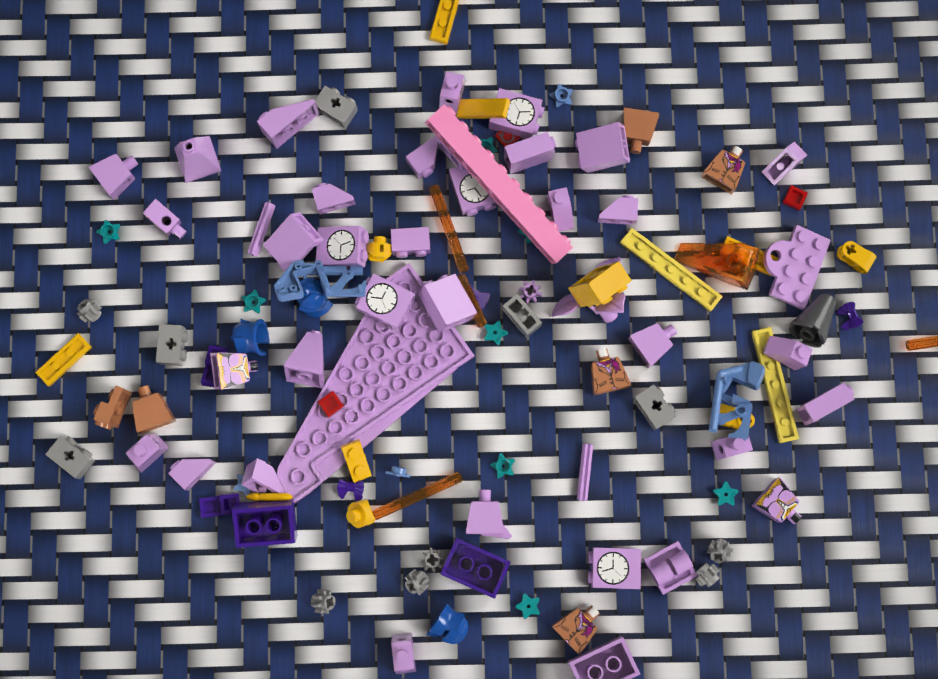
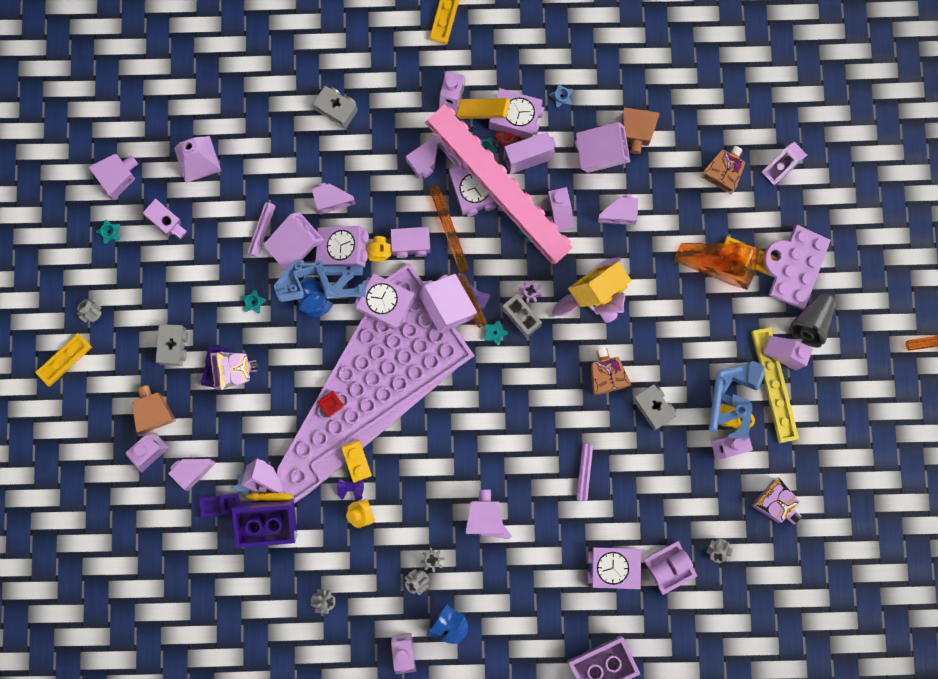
(60, 454): light grey brick -> none
(111, 414): nougat plate -> none
(249, 334): blue helmet -> none
(286, 121): lavender slope -> none
(307, 361): lavender slope -> none
(398, 471): medium blue plate -> none
(417, 496): clear orange axle -> none
(475, 568): dark purple brick -> none
(498, 466): teal plate -> none
(533, 606): teal plate -> none
(577, 627): nougat torso -> none
(652, 342): lavender torso -> none
(671, 269): light yellow tile -> none
(707, 574): light grey gear -> none
(725, 499): teal plate -> none
(795, 197): red tile -> none
(825, 403): lavender brick -> none
(849, 310): dark purple piece -> none
(858, 257): yellow piece -> none

